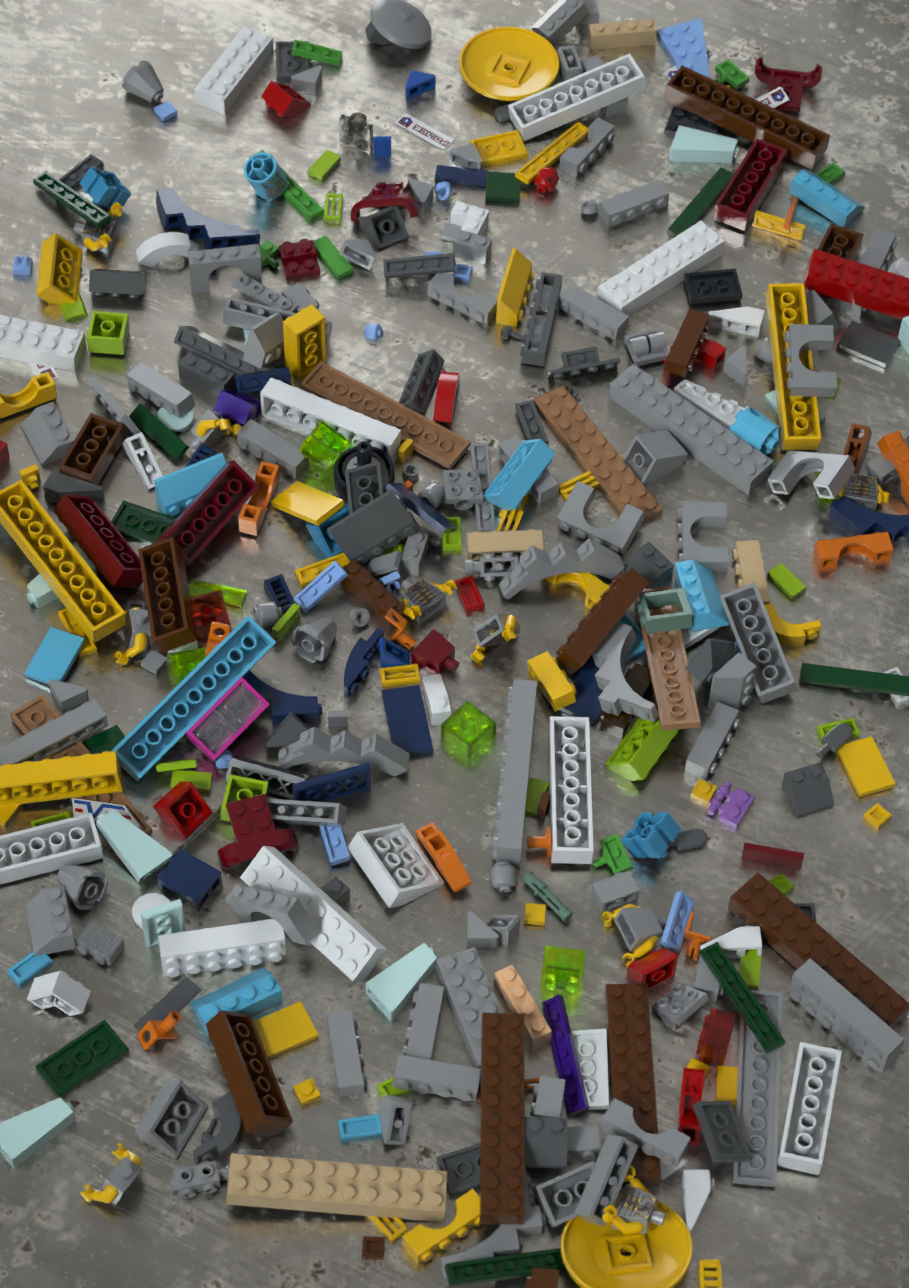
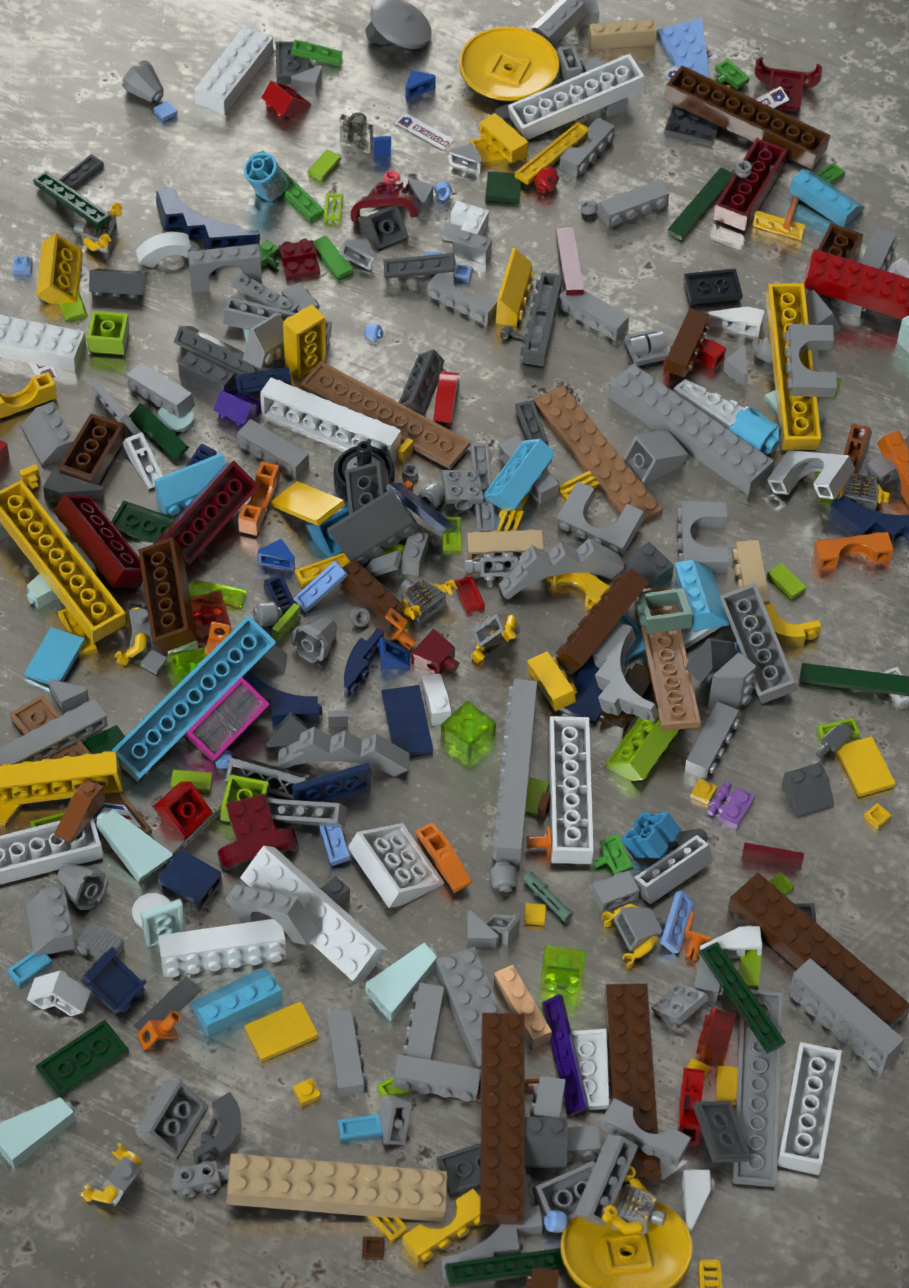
(81, 809): none -> dark orange slope
(104, 188): dark azure brick -> none
(113, 982): none -> dark blue panel
(175, 765): lime tile -> none
(211, 428): torso -> none
(249, 1073): reddish brown brick -> none
(272, 660): none -> light grey slope
(276, 555): none -> blue slope
(323, 445): clear neon green brick -> none
(390, 177): none -> coral plate
(390, 579): light blue tile -> none
(400, 677): yellow tile -> none
(461, 175): dark blue tile -> none
(503, 137): none -> yellow brick
(555, 1221): none -> light blue piece
(569, 261): none -> tile
(582, 360): dark grey bracket -> none
(653, 969): red slope -> none
(662, 269): white brick -> none
(673, 869): none -> light grey brick
(702, 146): light aqua slope -> none
(743, 173): none -> light grey bush
(868, 344): dark grey tile -> none

